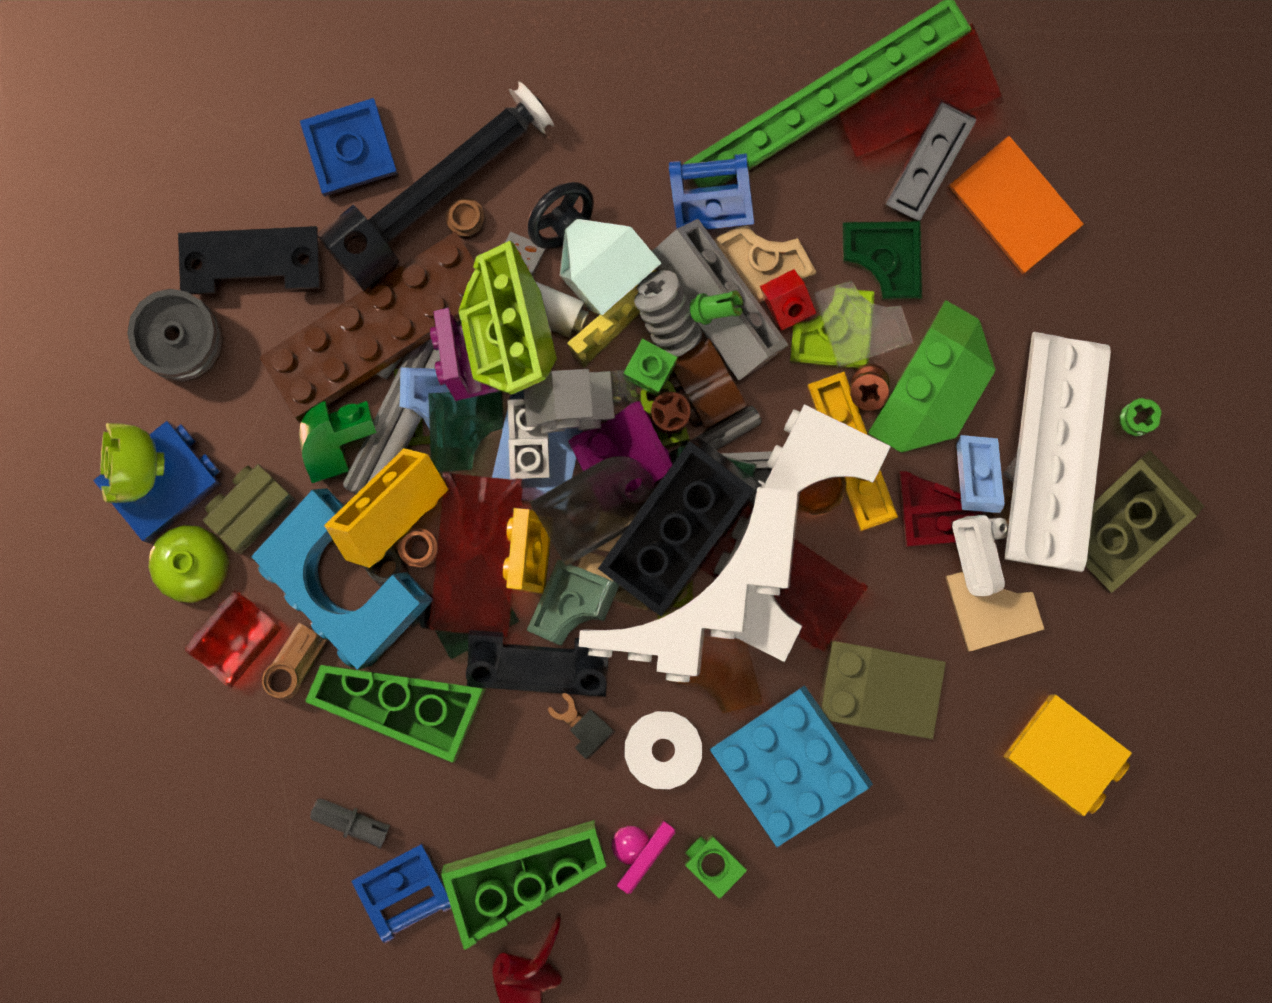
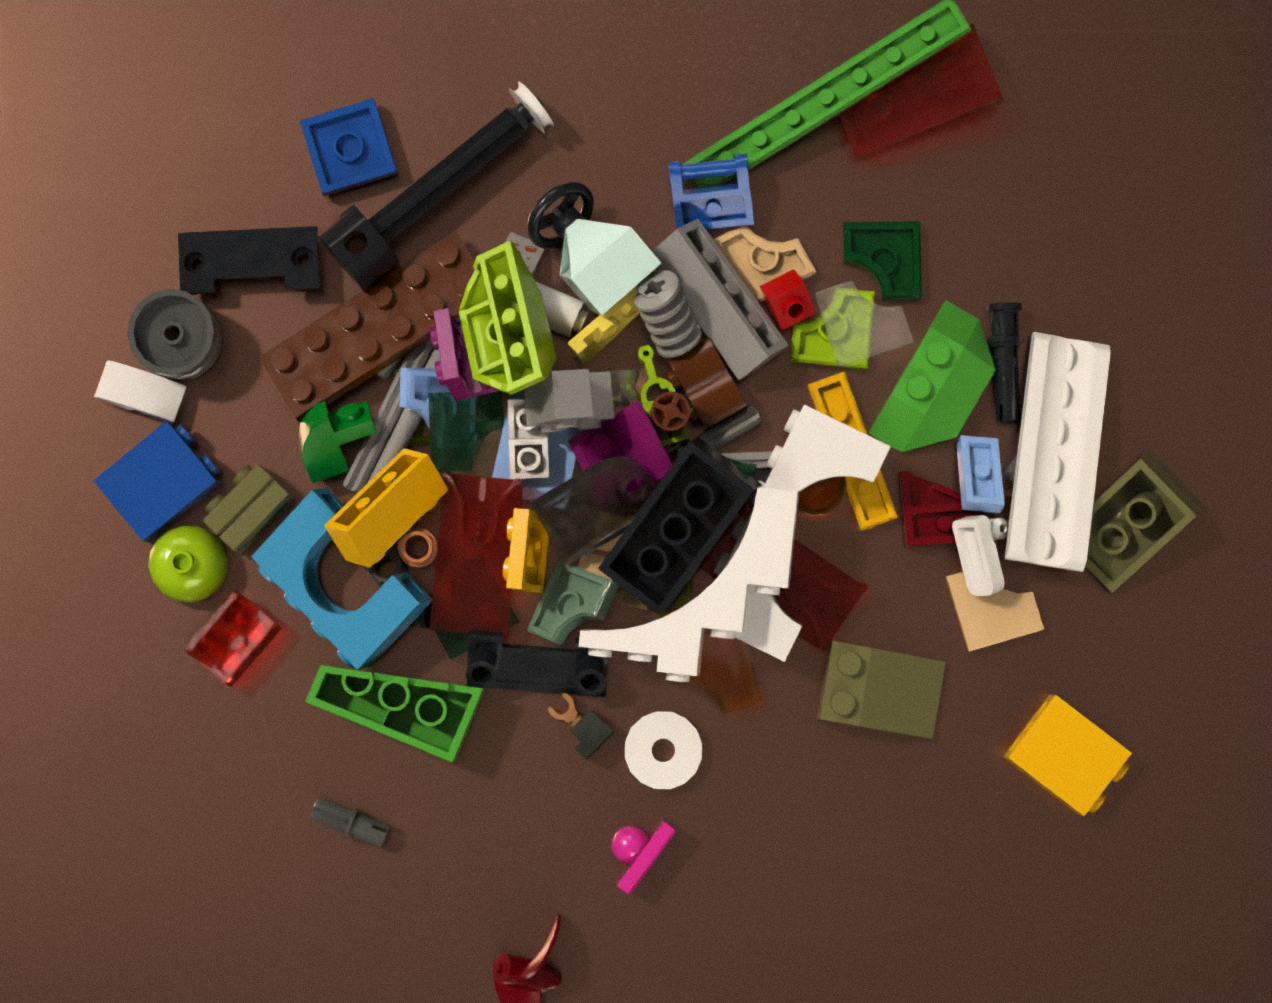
(129, 463): lime cylinder -> none
(140, 391): none -> white slope
(295, 658): medium nougat piece -> none
(395, 882): blue plate -> none
(465, 217): medium nougat plate -> none
(518, 878): bright green wedge -> none
(650, 368): bright green brick -> none
(706, 308): bright green pin -> none
(720, 882): bright green brick -> none
(791, 766): dark azure plate -> none
(871, 378): copper wheel -> none
(930, 160): tile -> none
(1005, 341): none -> black pin
(1015, 205): orange tile -> none
(1130, 411): bright green bush -> none

